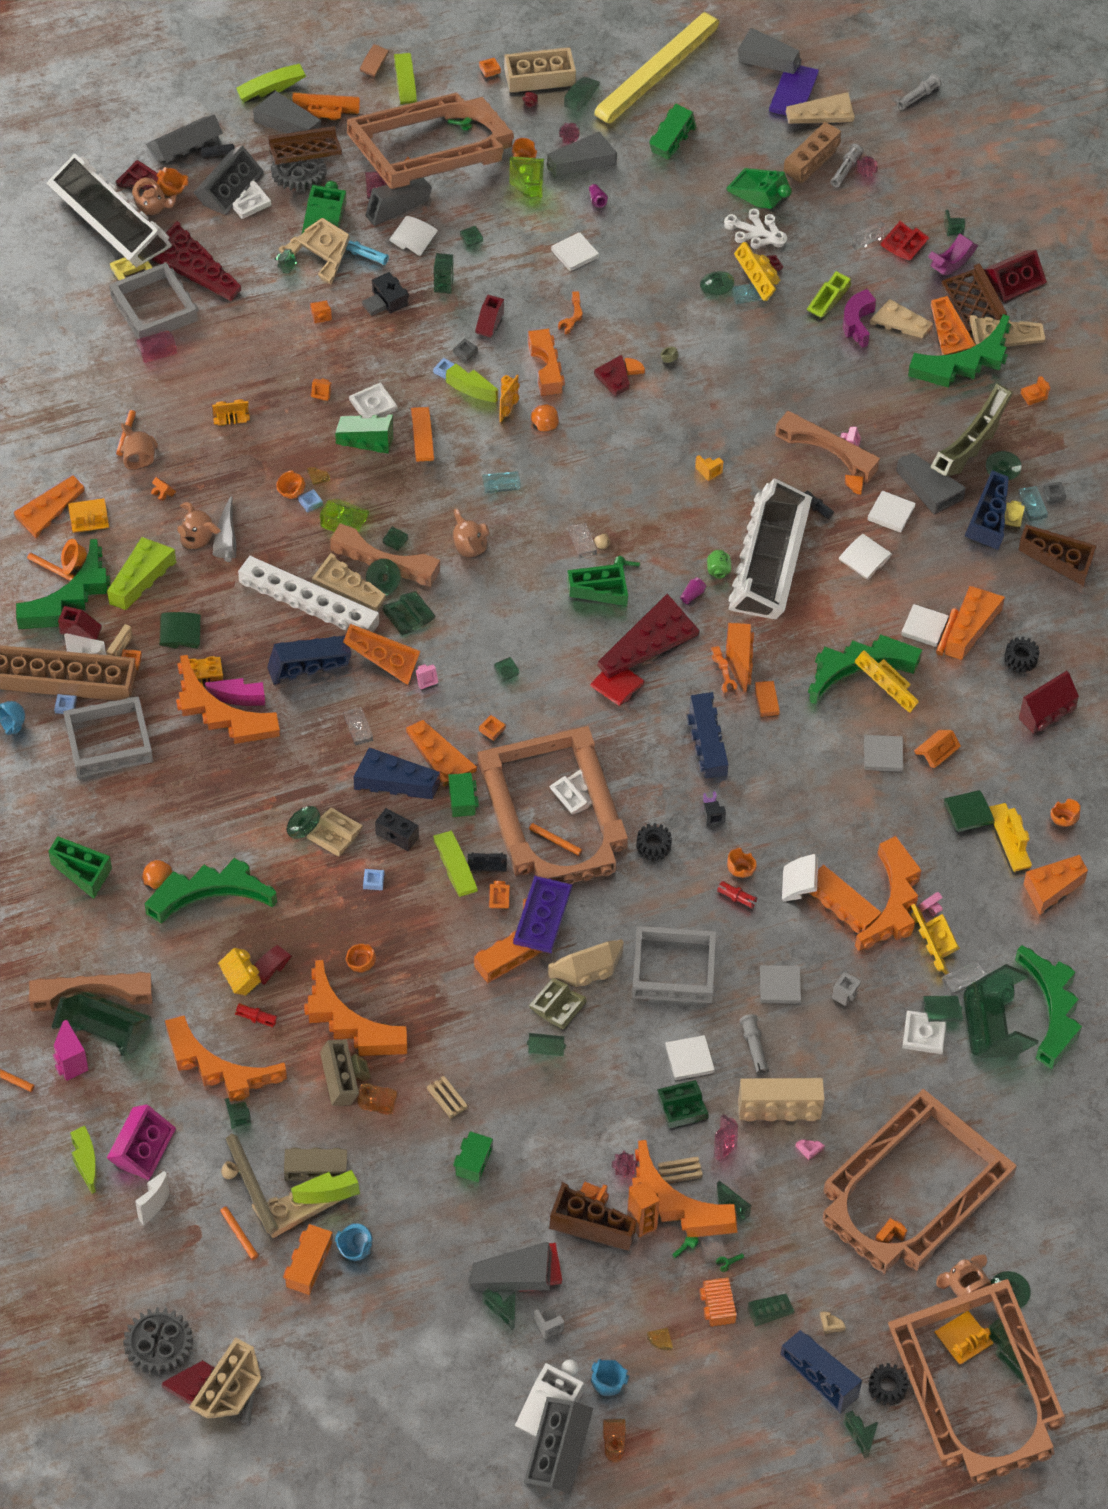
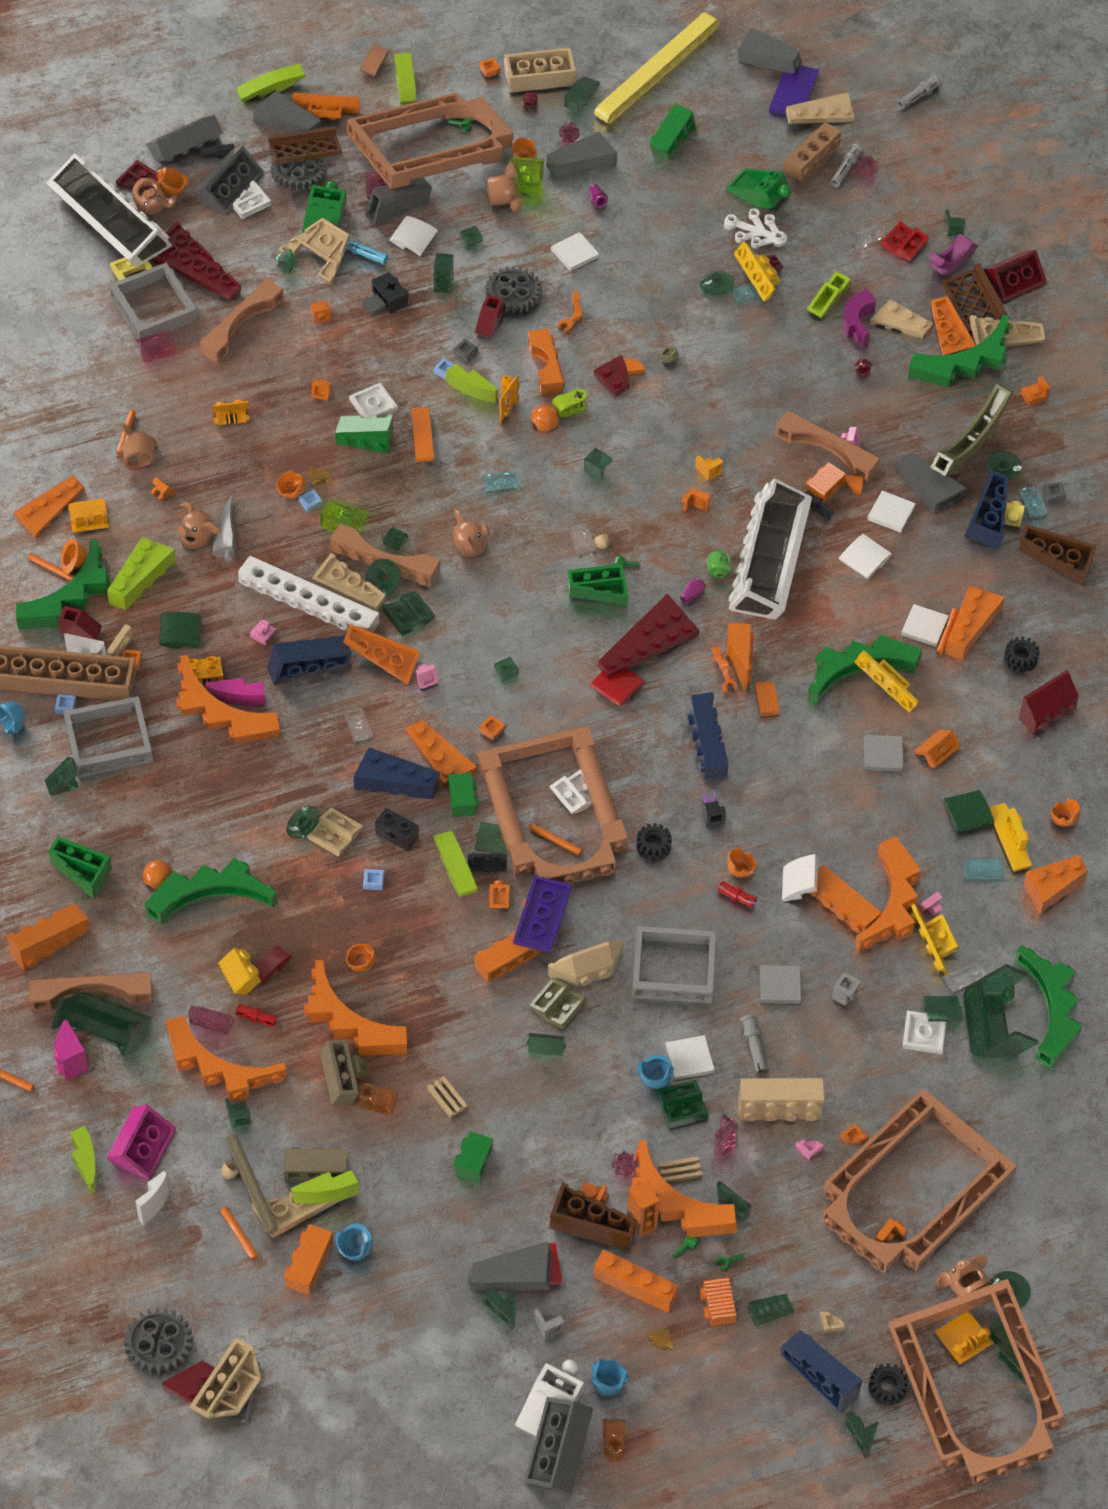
(47, 936): none -> orange wedge
(63, 777): none -> clear green slope
(210, 1019): none -> clear pink bracket
(262, 299): none -> nougat arch
(263, 632): none -> bright pink tile
(490, 839): none -> clear green piece
(504, 189): none -> nougat piece
(516, 288): none -> dark grey gear
(569, 404): none -> lime piece
(596, 463): none -> clear green panel
(635, 1281): none -> orange brick
(656, 1071): none -> dark azure cap
(696, 498): none -> orange bracket
(826, 482): none -> orange brick
(854, 1135): none -> orange tile
(863, 366): none -> dark red plate
(983, 868): none -> clear light blue plate

